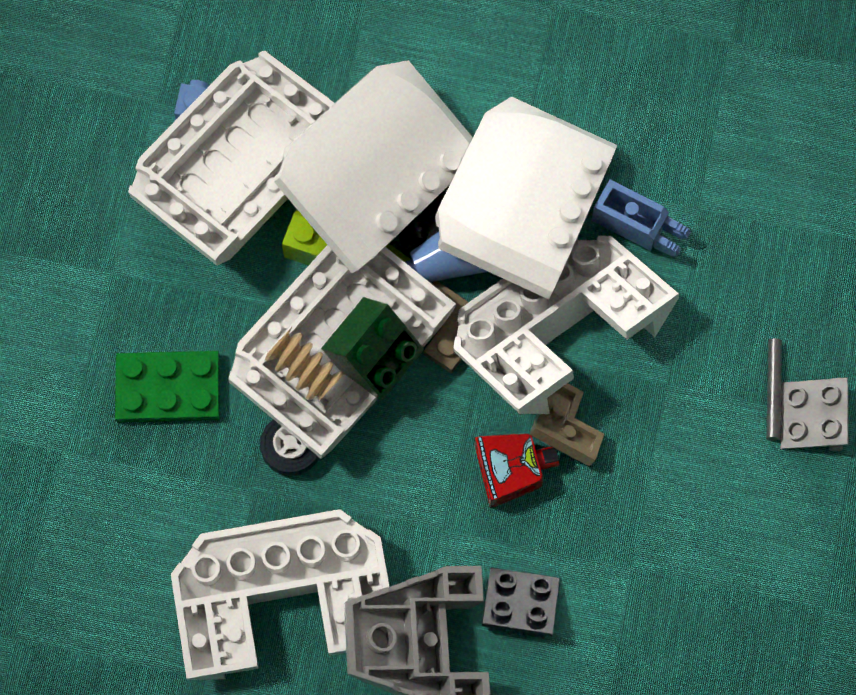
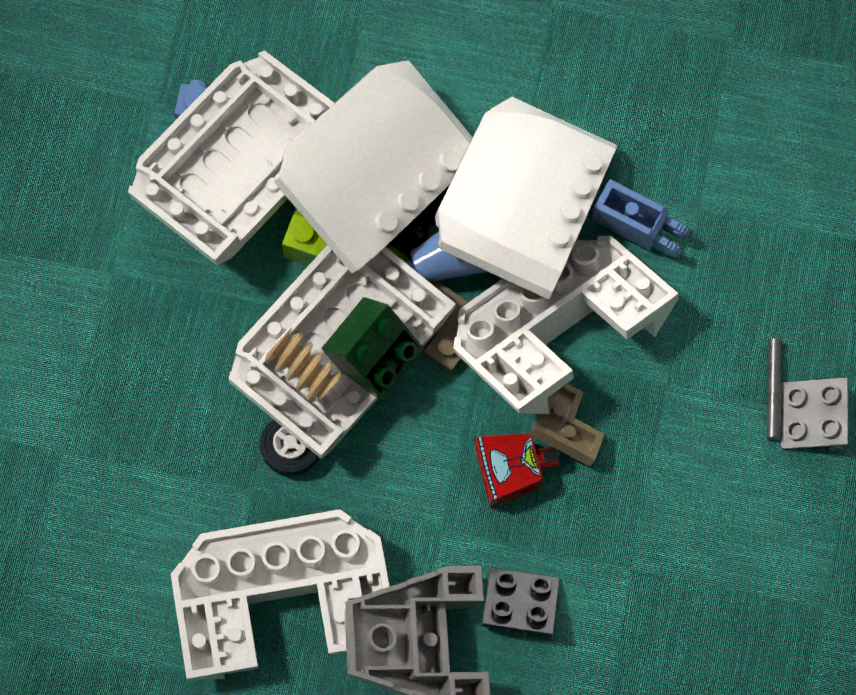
(167, 386): green plate -> none

